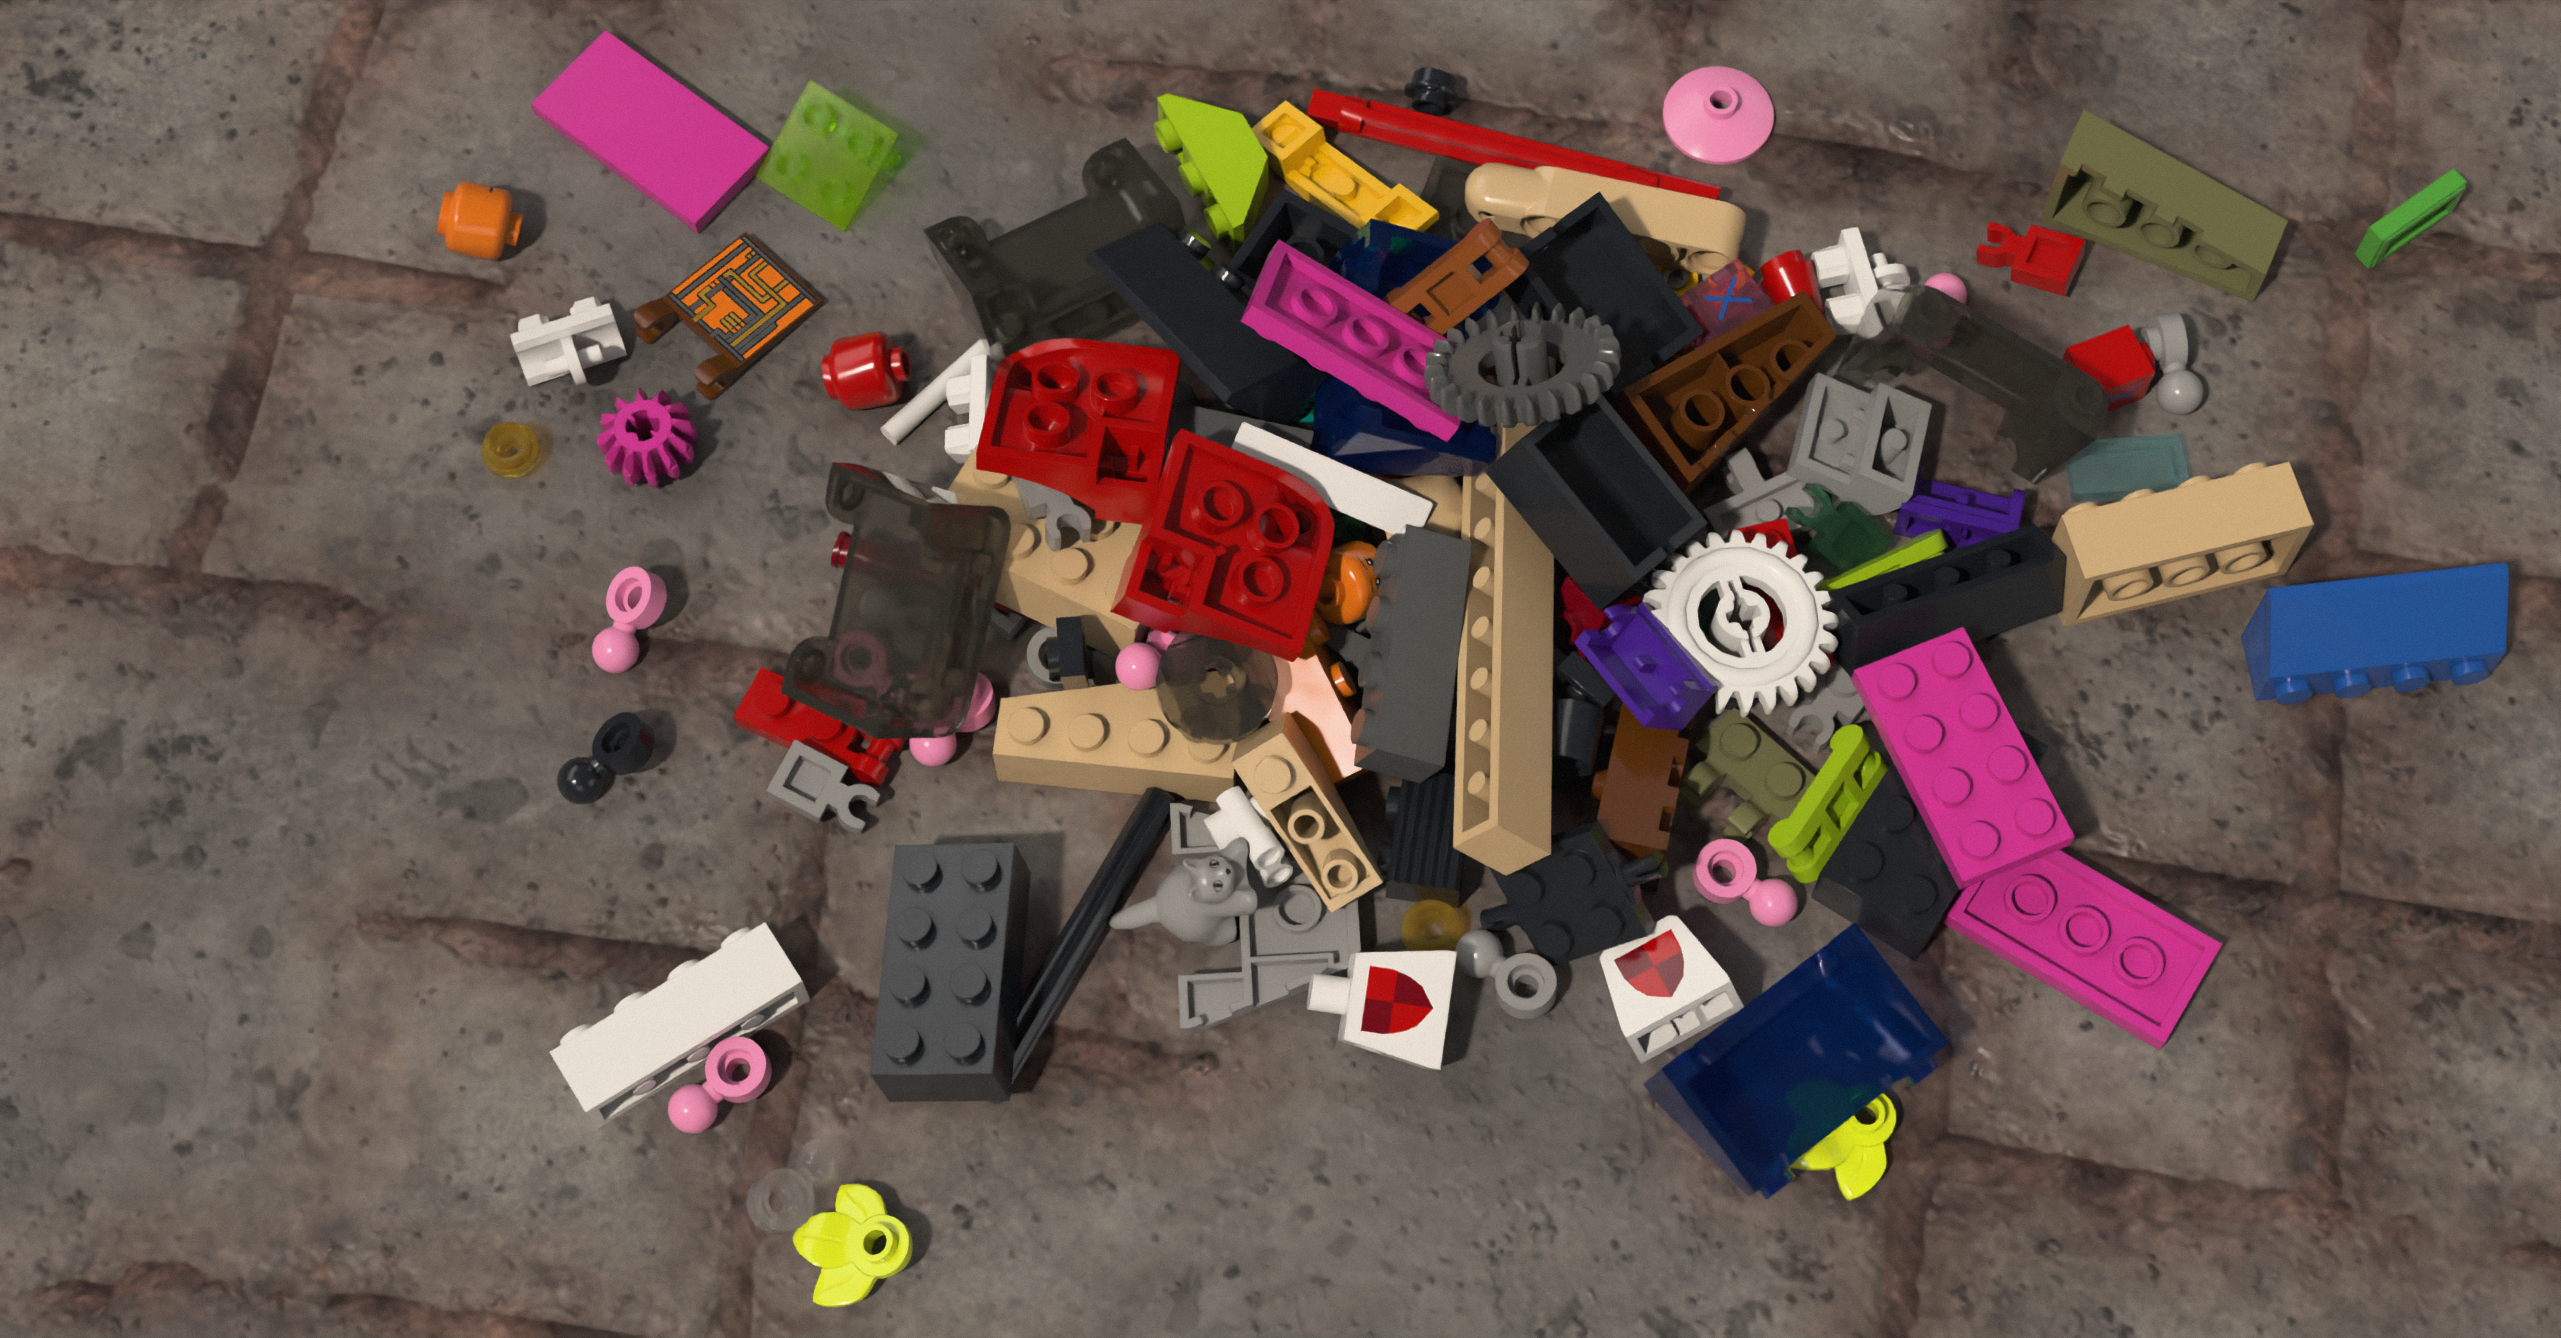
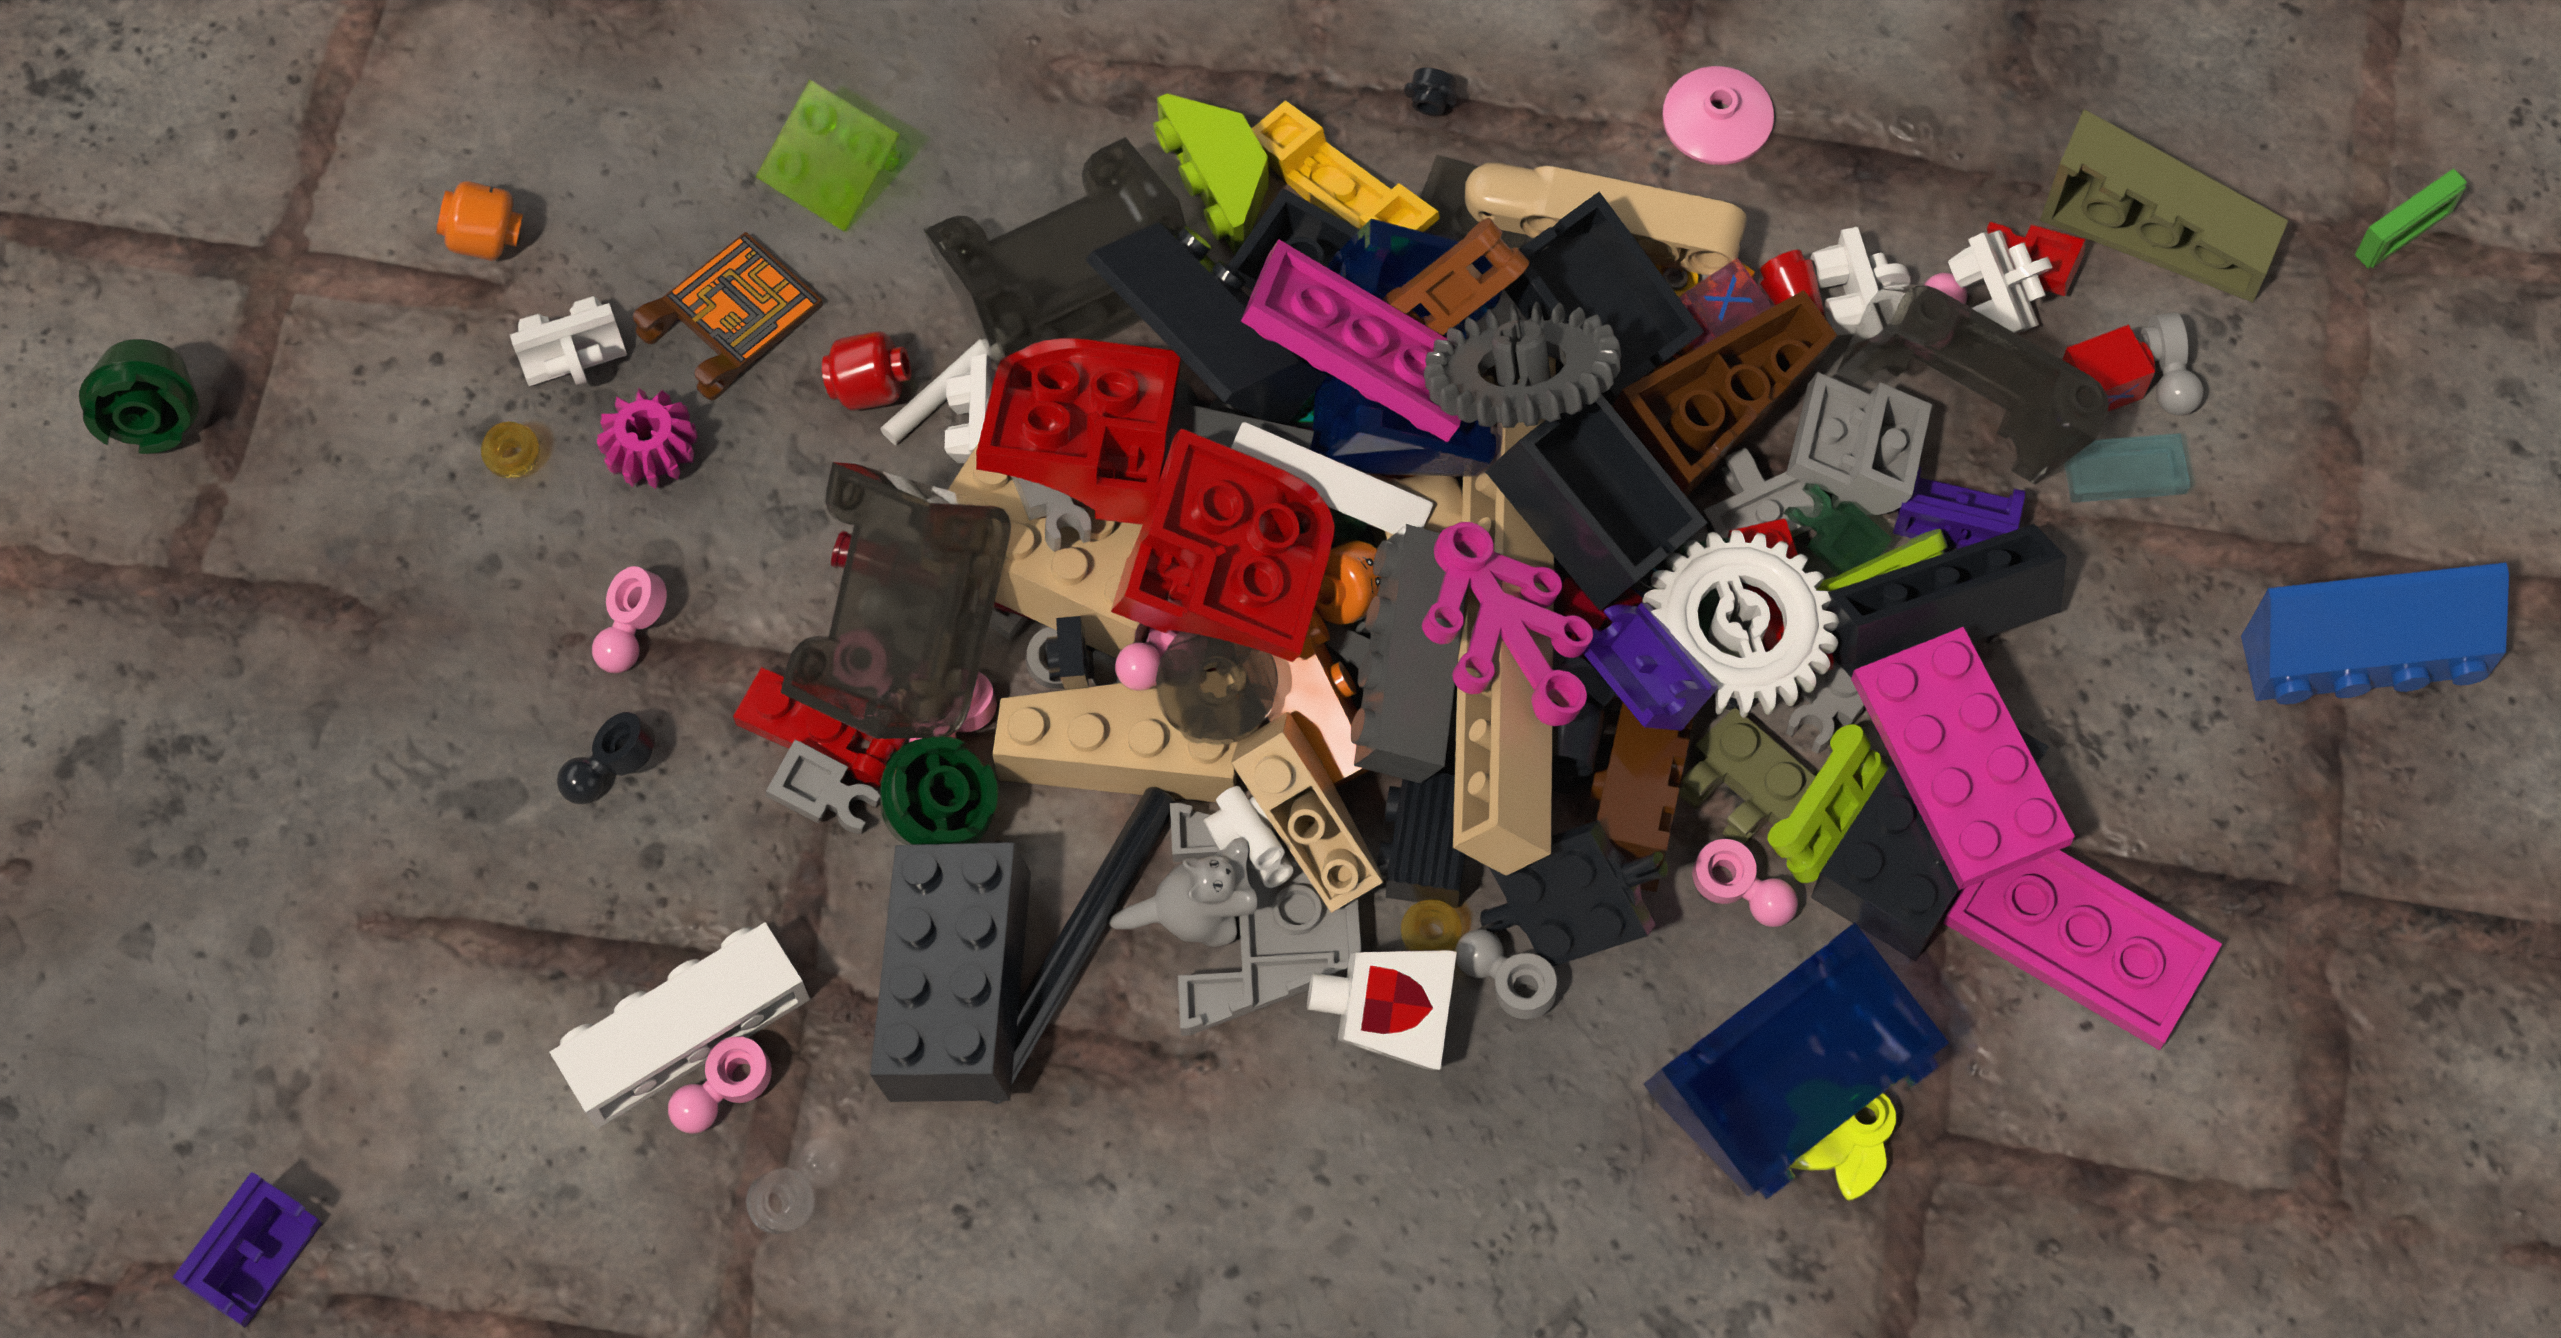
(139, 396): none -> dark green cone
(247, 1249): none -> dark purple hinge
(651, 131): dark pink tile -> none
(844, 1243): neon yellow plate -> none
(937, 793): none -> dark green cone
(1477, 144): red piece -> none
(1506, 616): none -> dark pink plant
(1666, 988): white torso -> none
(2009, 278): none -> white hips
(2180, 541): tan brick -> none

